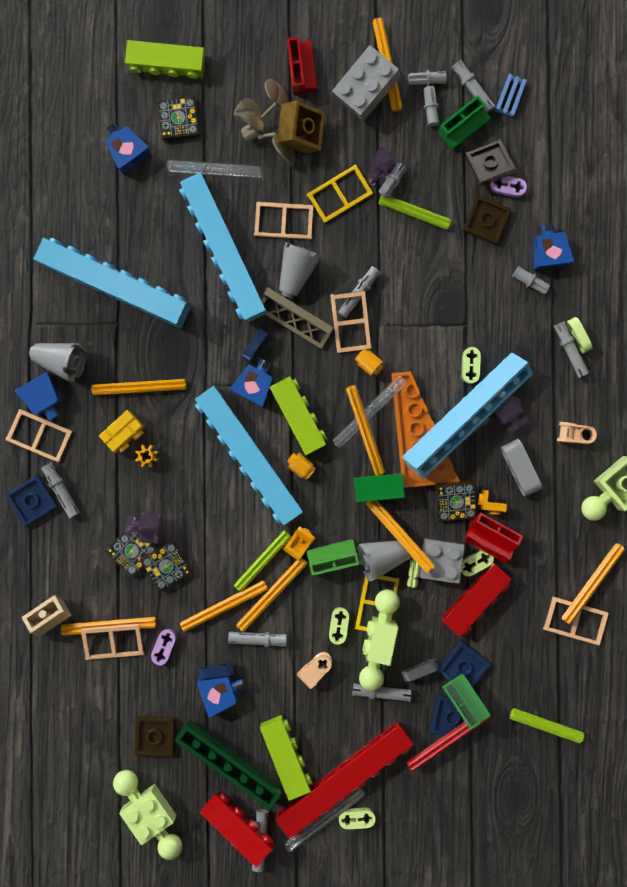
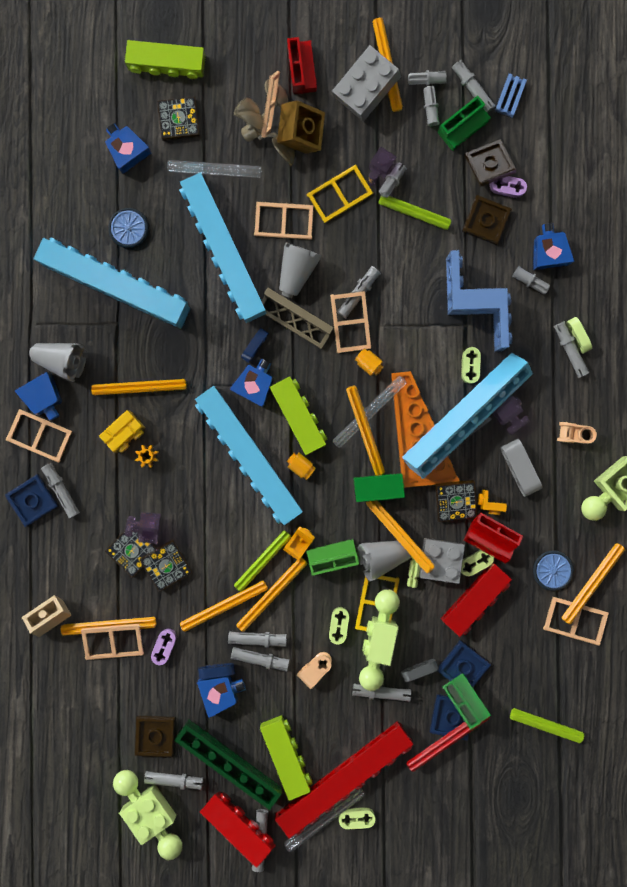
(128, 227): none -> medium blue wheel
(182, 781): none -> light grey pin
(268, 661): none -> light grey pin
(270, 104): none -> light nougat window
(478, 302): none -> medium blue bracket
(553, 570): none -> medium blue wheel

